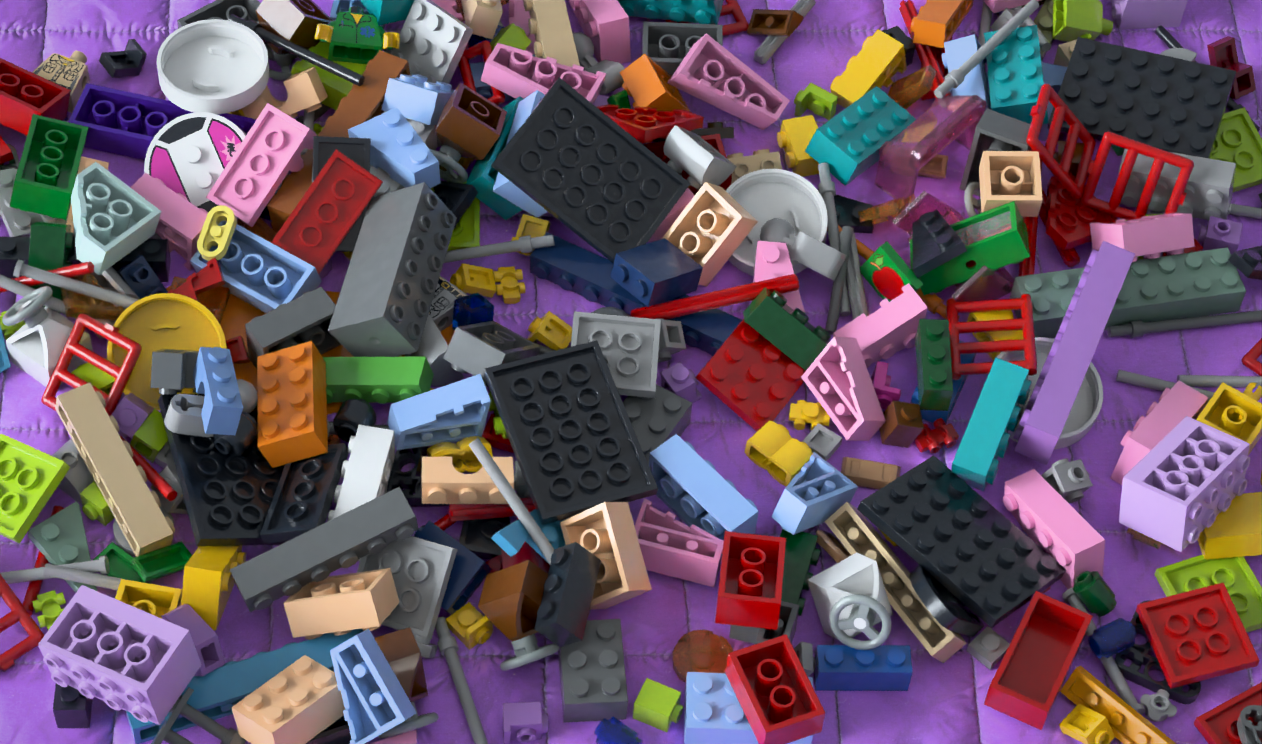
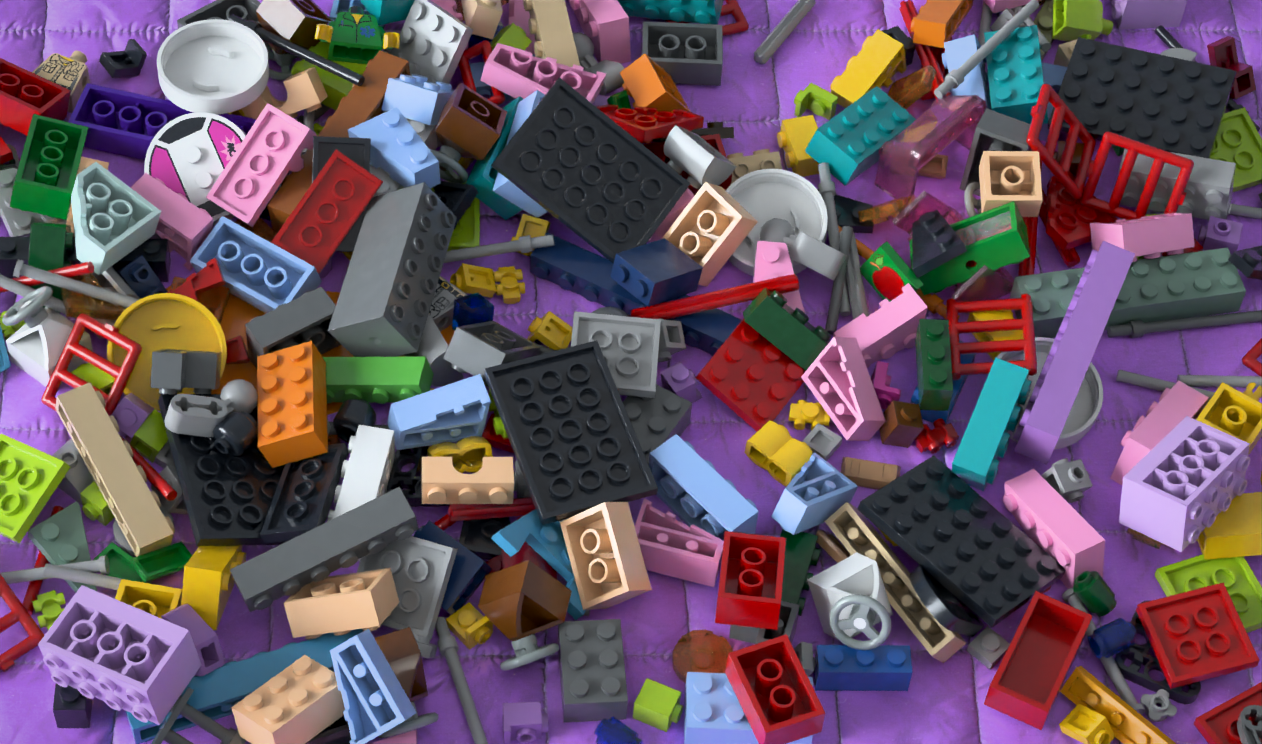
(216, 235): light yellow plate -> none
(217, 379): medium blue arch -> none
(512, 498): light grey bar -> none
(567, 594): black brick -> none
(728, 84): bright pink wedge -> none
(774, 22): reddish brown slope -> none

